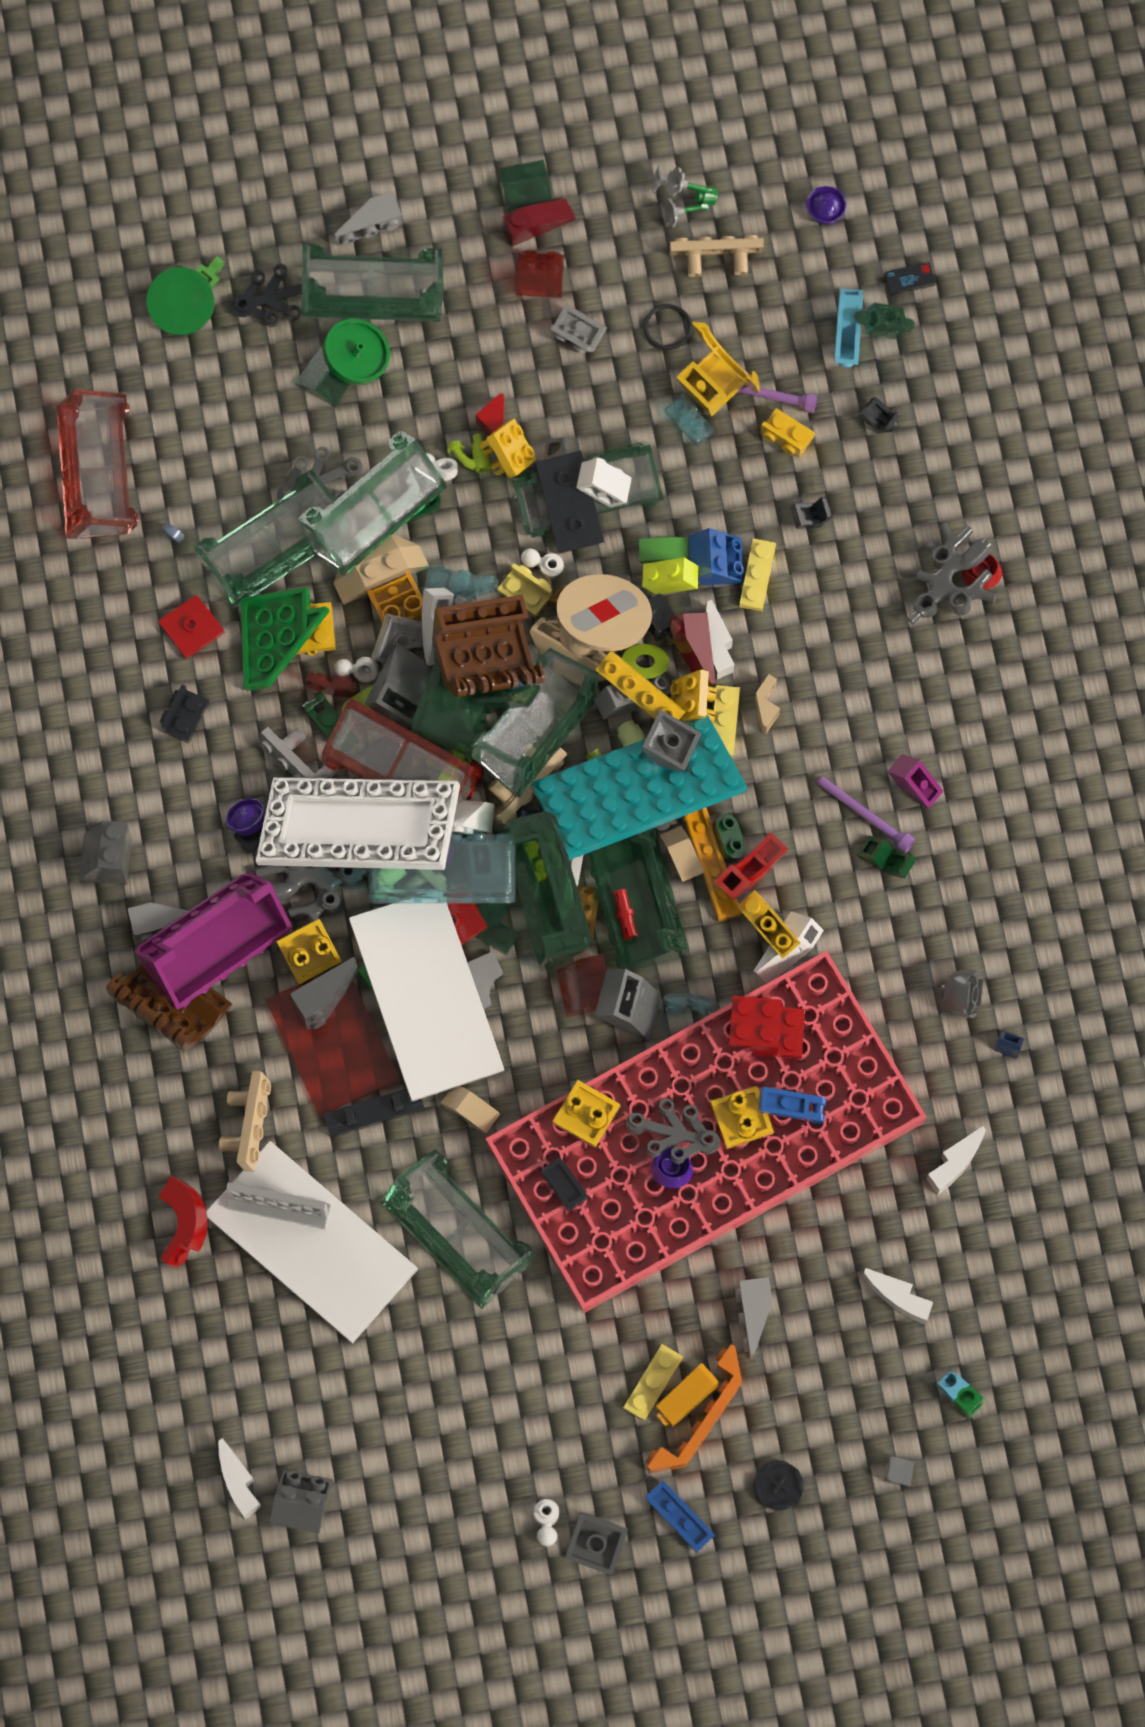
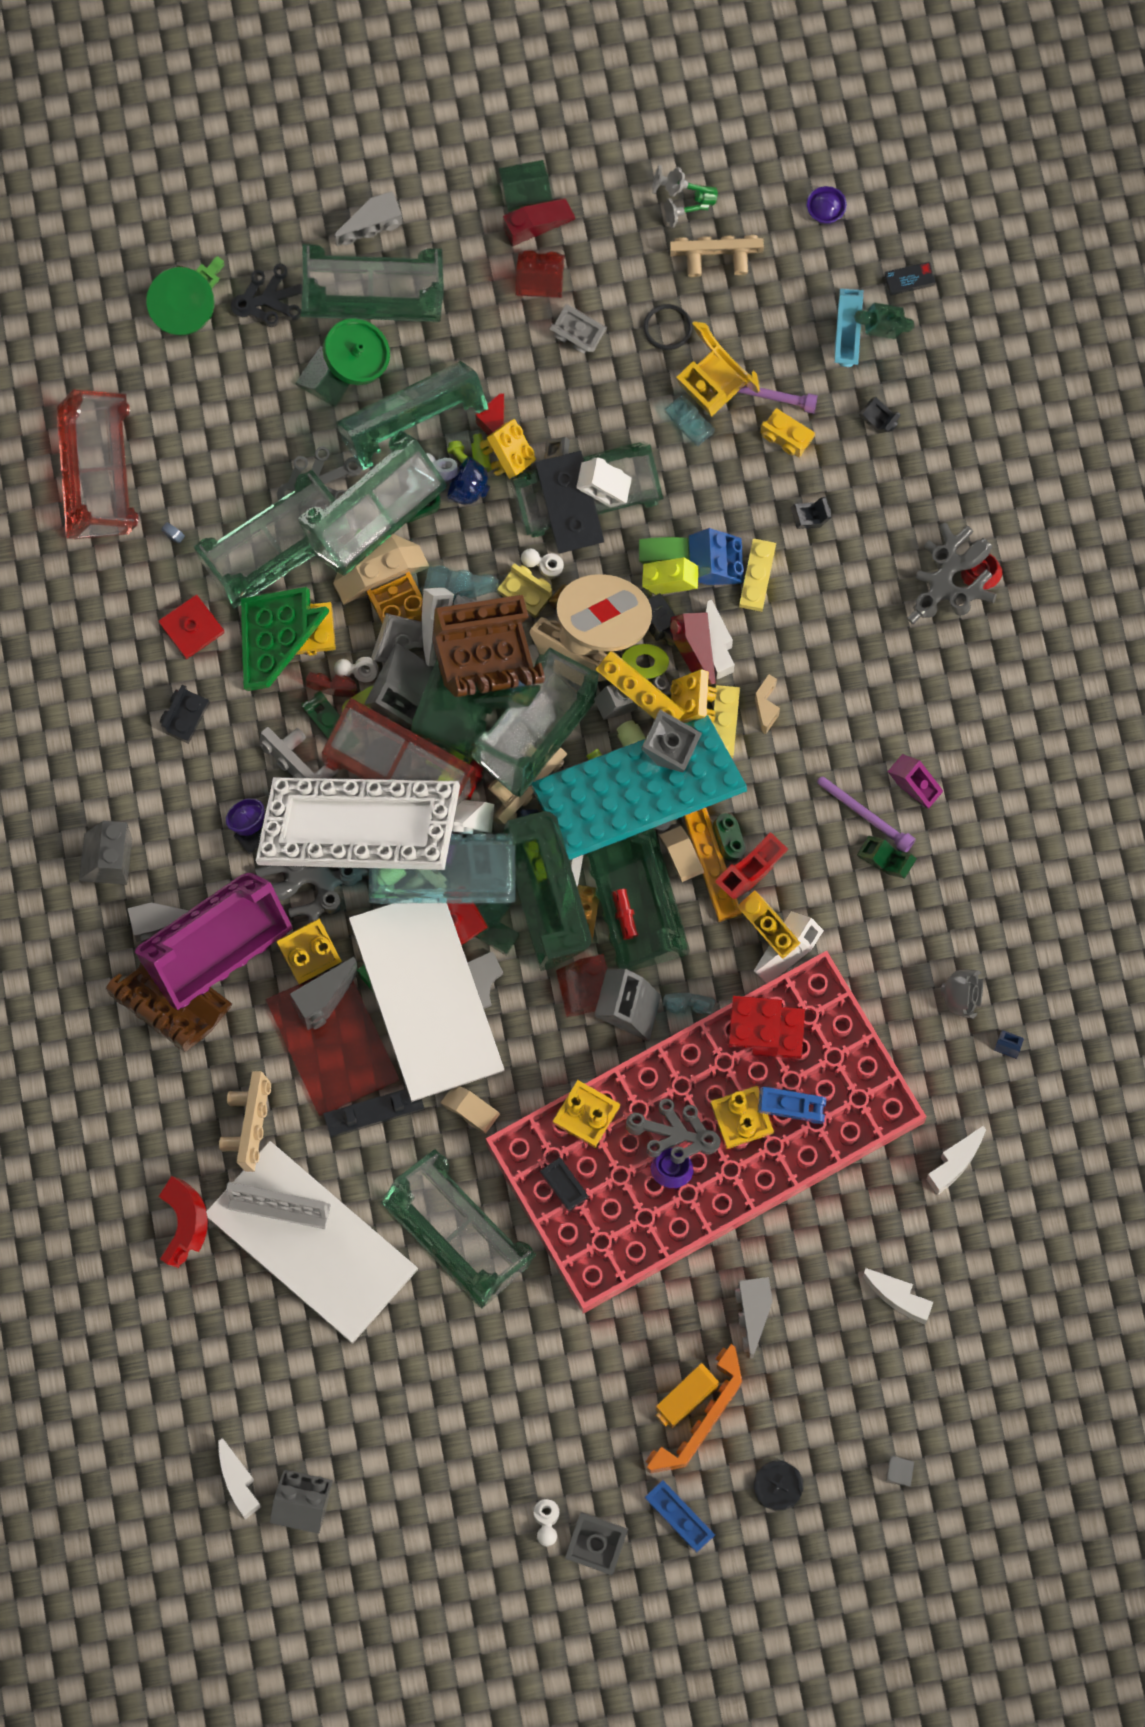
(408, 408): none -> clear green windscreen
(469, 483): none -> clear blue cylinder
(653, 1382): light yellow plate -> none
(960, 1393): leg -> none

